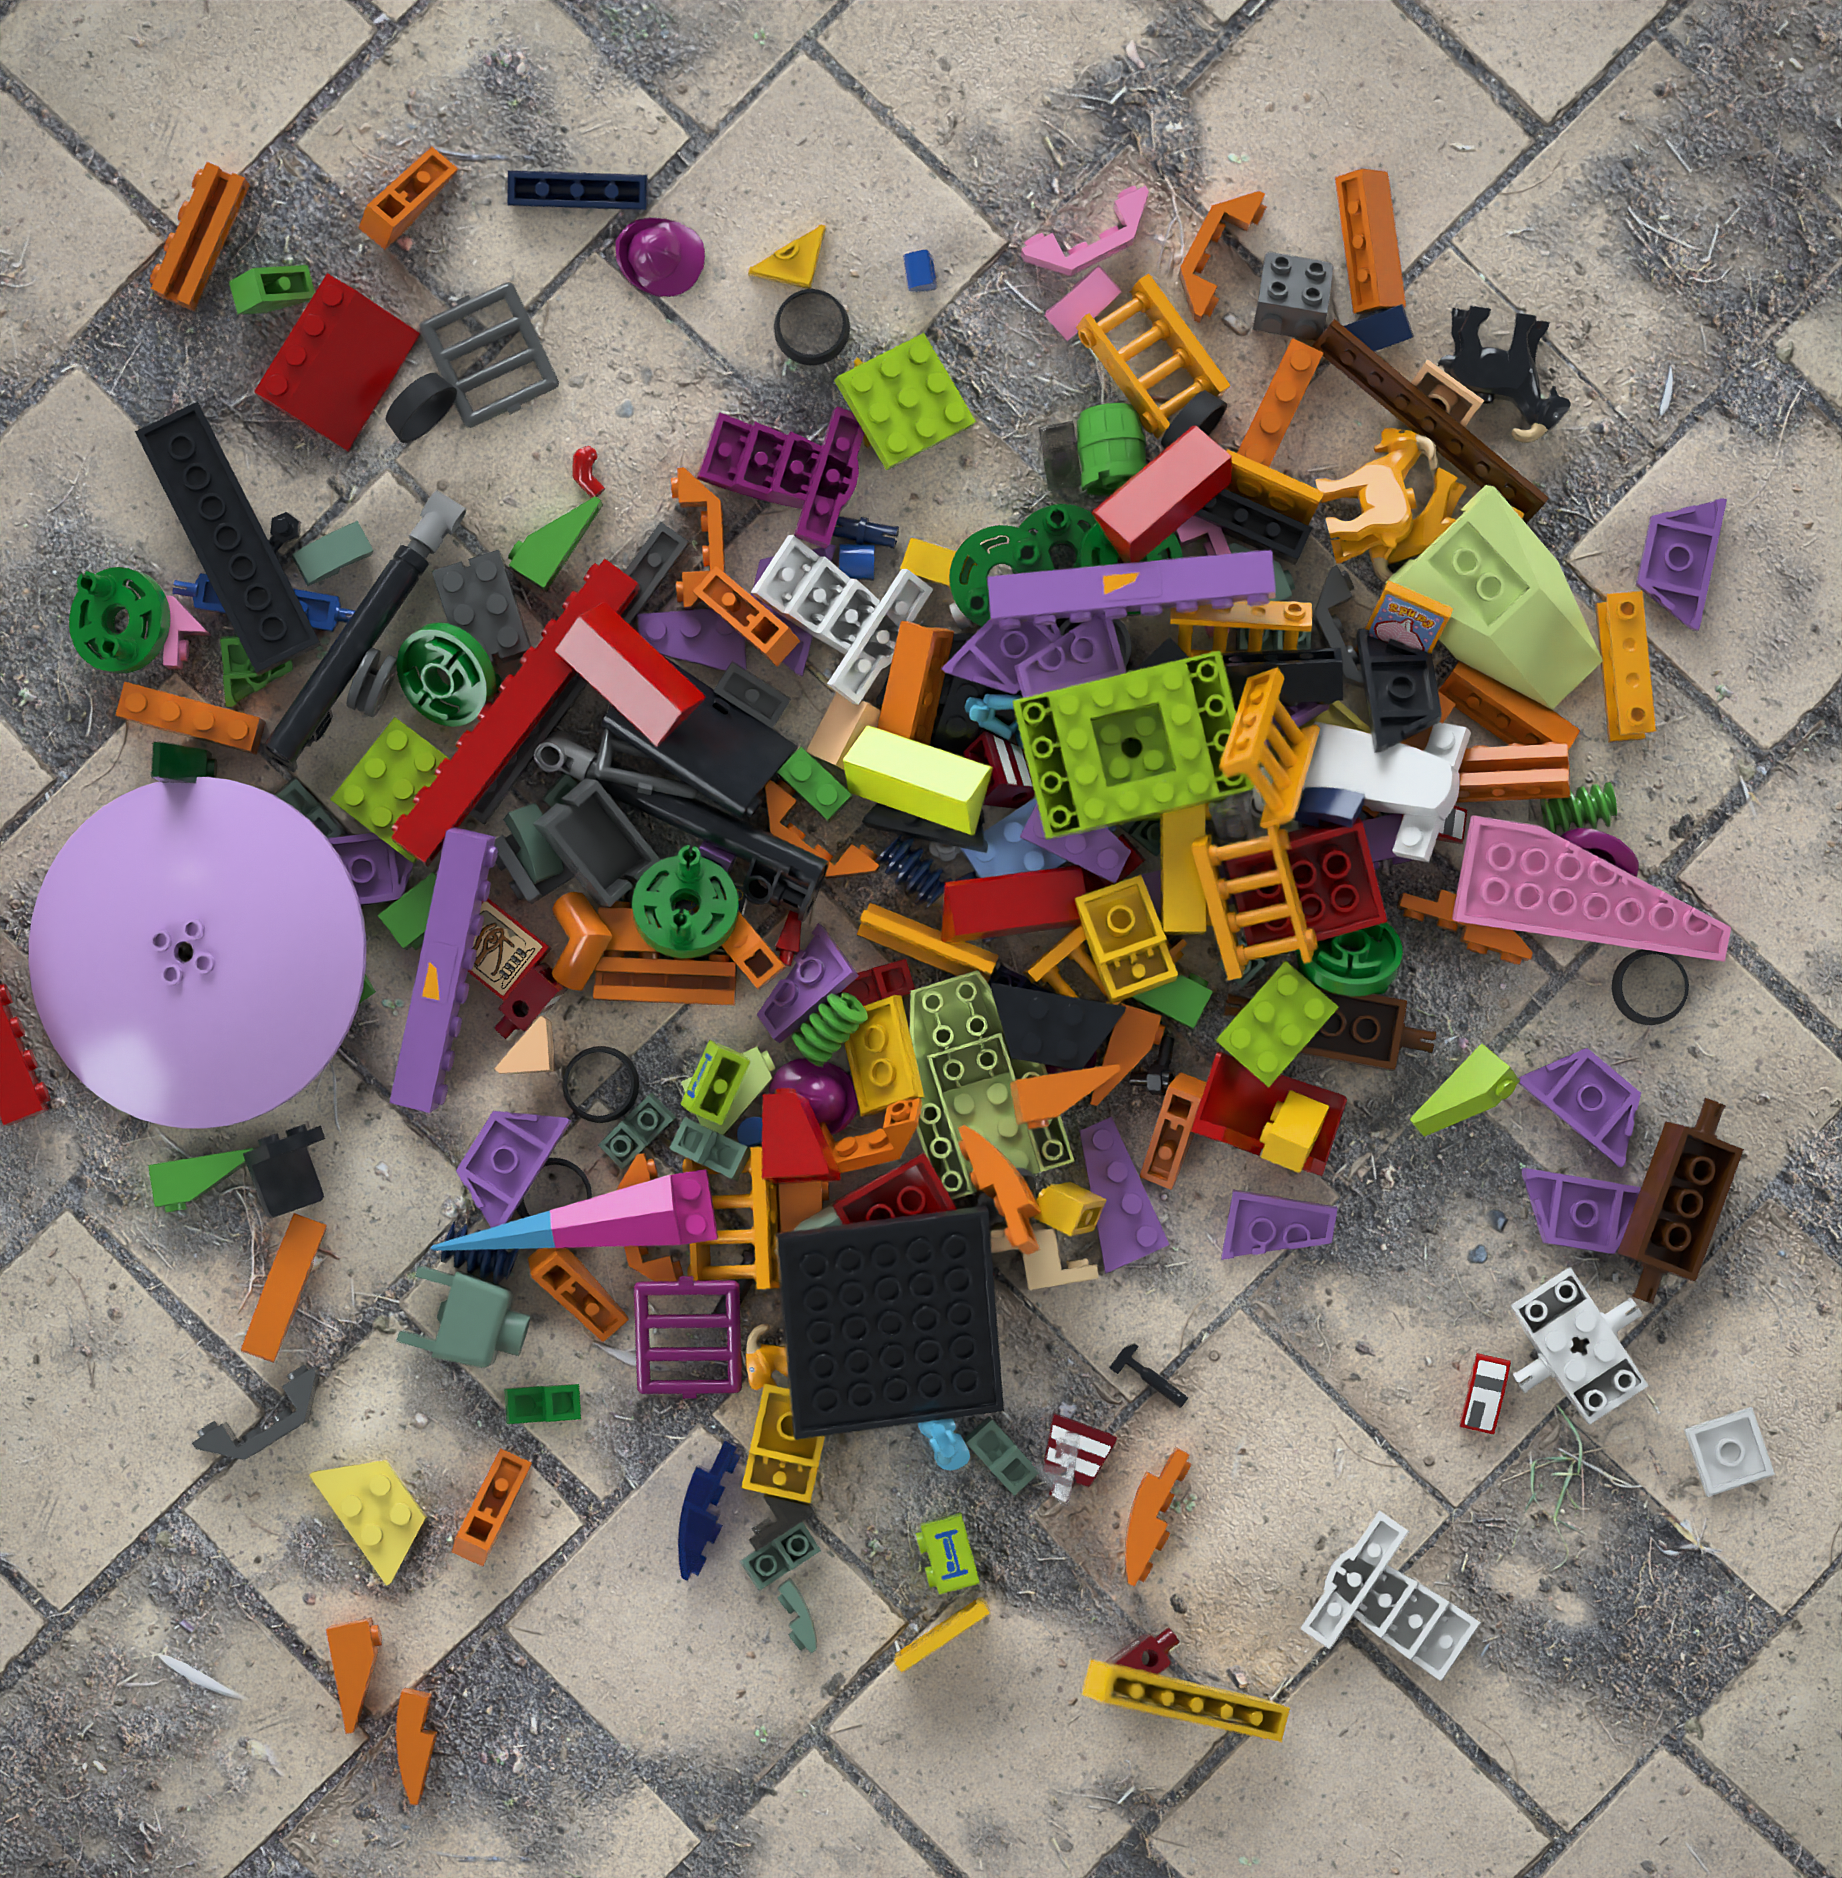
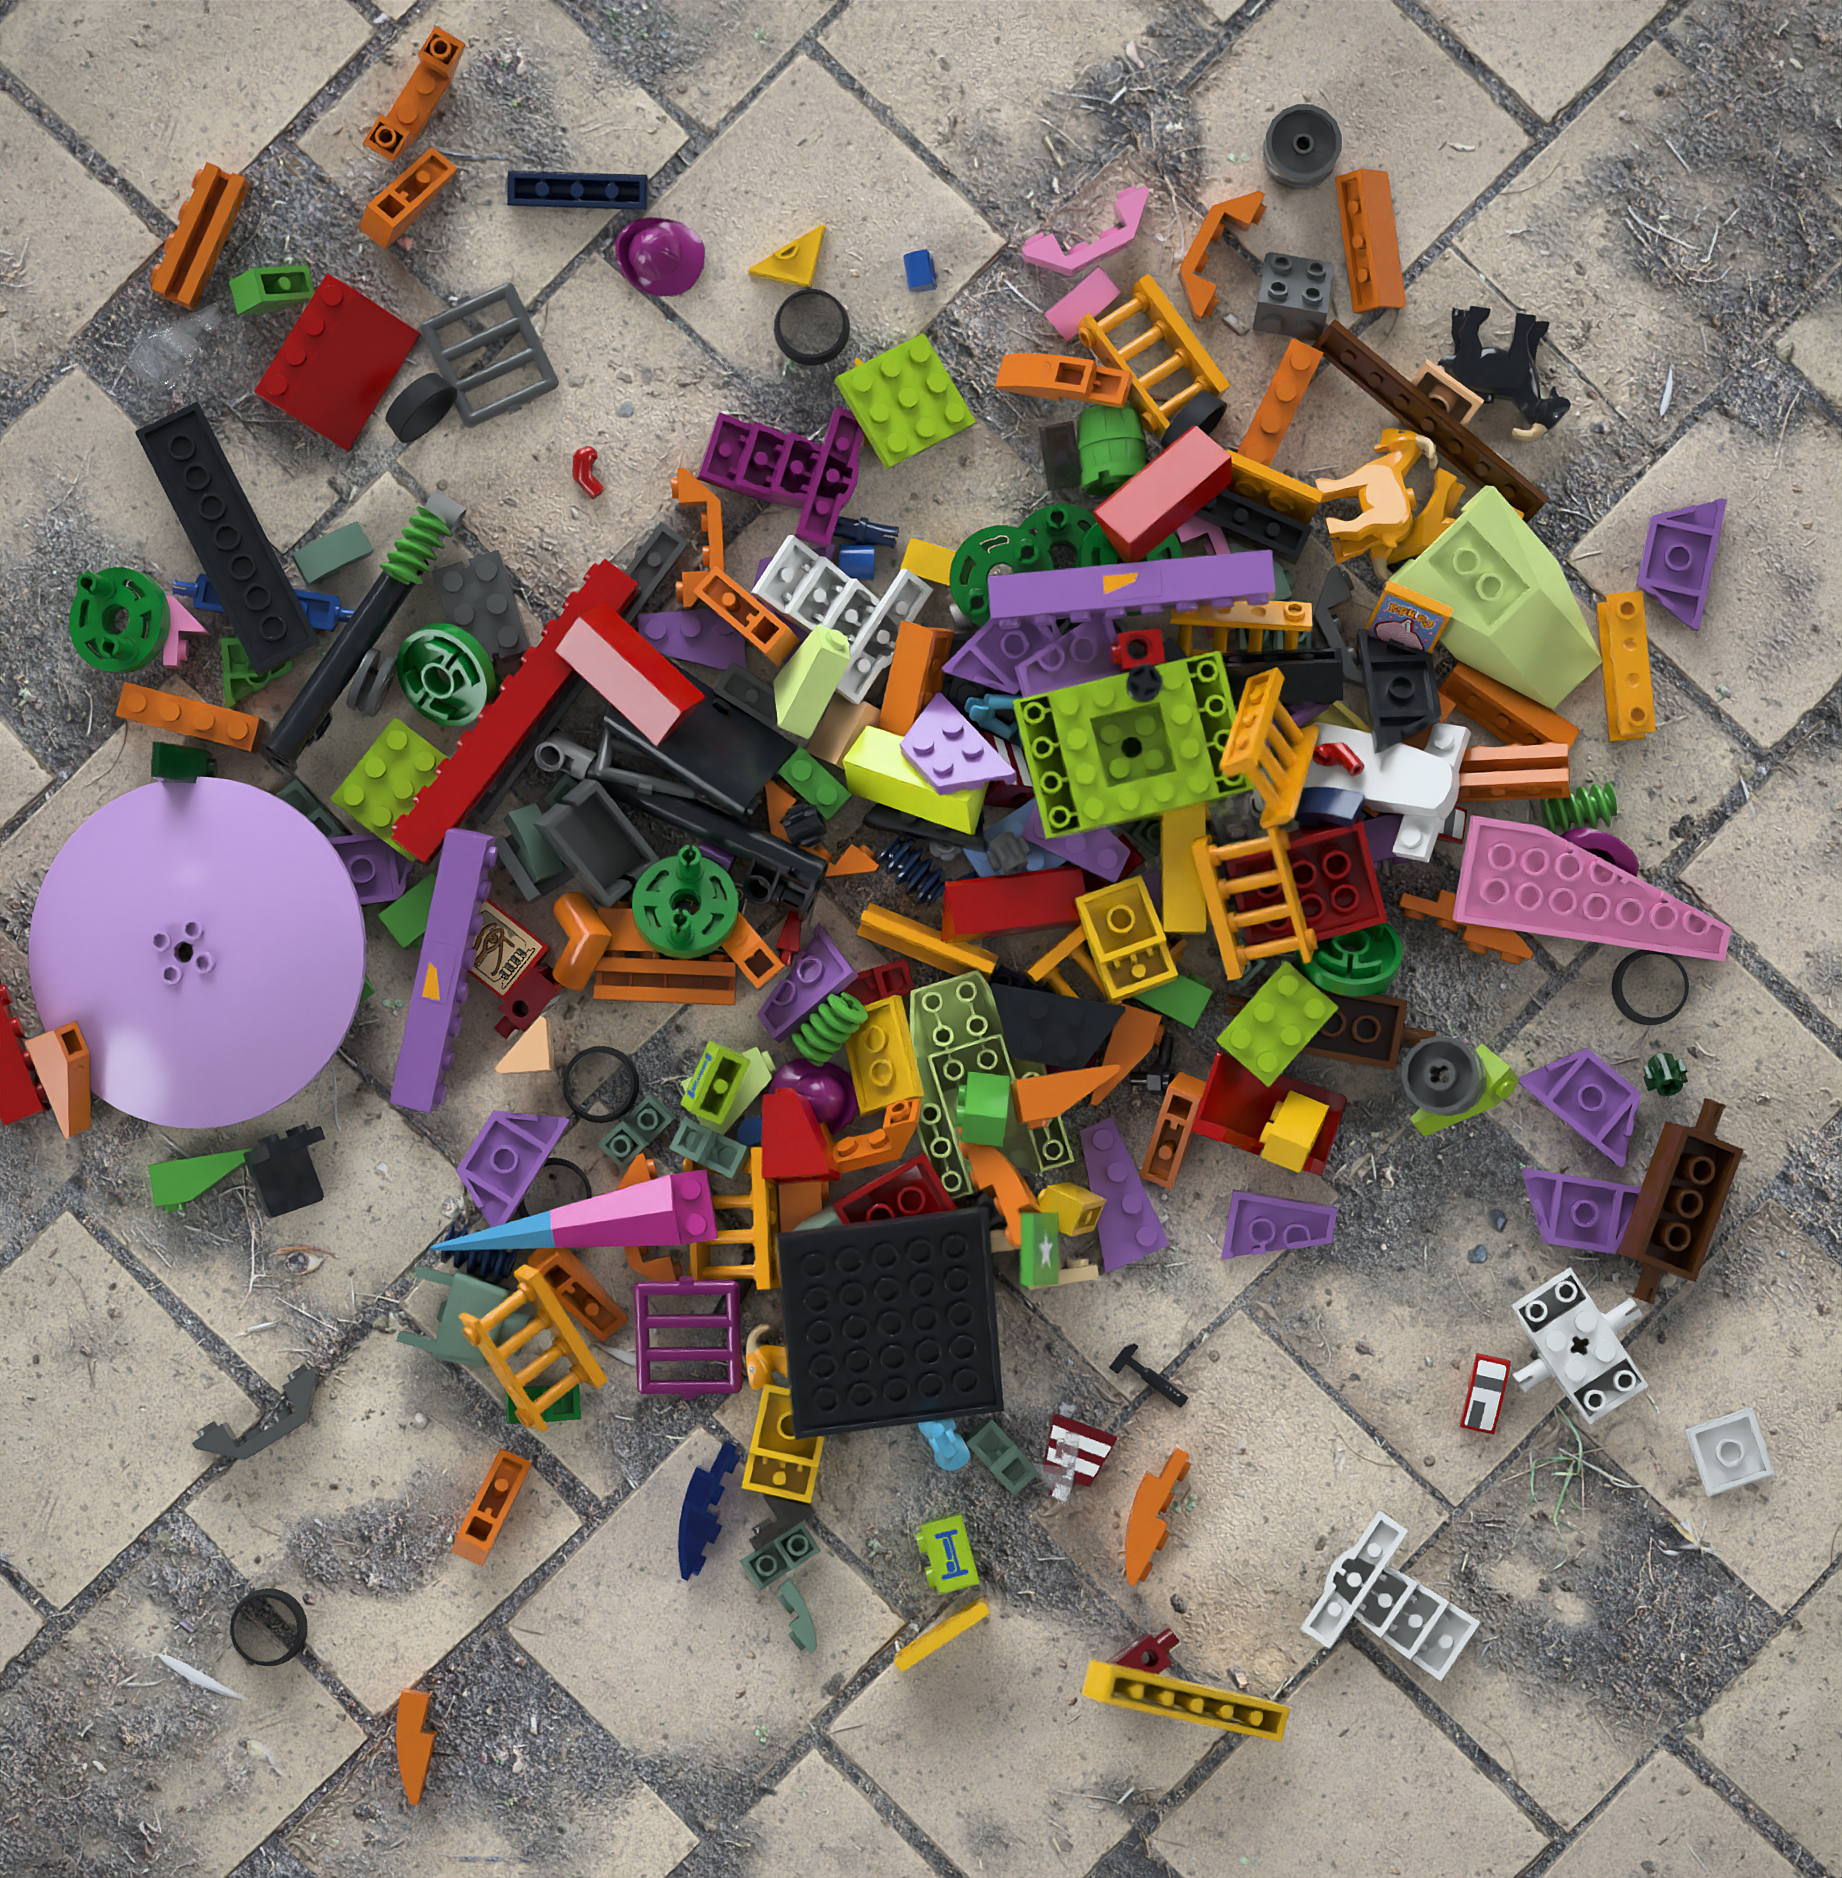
(65, 1074): none -> orange slope
(166, 350): none -> clear slope
(283, 530): black piece -> none
(283, 1288): orange slope -> none
(297, 1611): none -> black tyre
(353, 1659): orange slope -> none
(374, 1511): light yellow wing -> none
(416, 547): none -> bright green piece
(419, 98): none -> orange slope
(549, 548): bright green slope -> none
(566, 1344): none -> light orange fence
(804, 825): none -> black gear
(810, 680): none -> yellowish green slope
(951, 751): none -> wing
(983, 1109): none -> bright green brick
(1008, 853): none -> dark grey gear
(1039, 1248): none -> bright green tile
(1063, 377): none -> orange slope
(1145, 677): none -> black wheel
(1149, 639): none -> red brick
(1322, 142): none -> dark grey wheel
(1338, 755): none -> red arm
(1382, 328): dark blue slope -> none
(1423, 1070): none -> dark grey wheel
(1665, 1074): none -> dark green gear

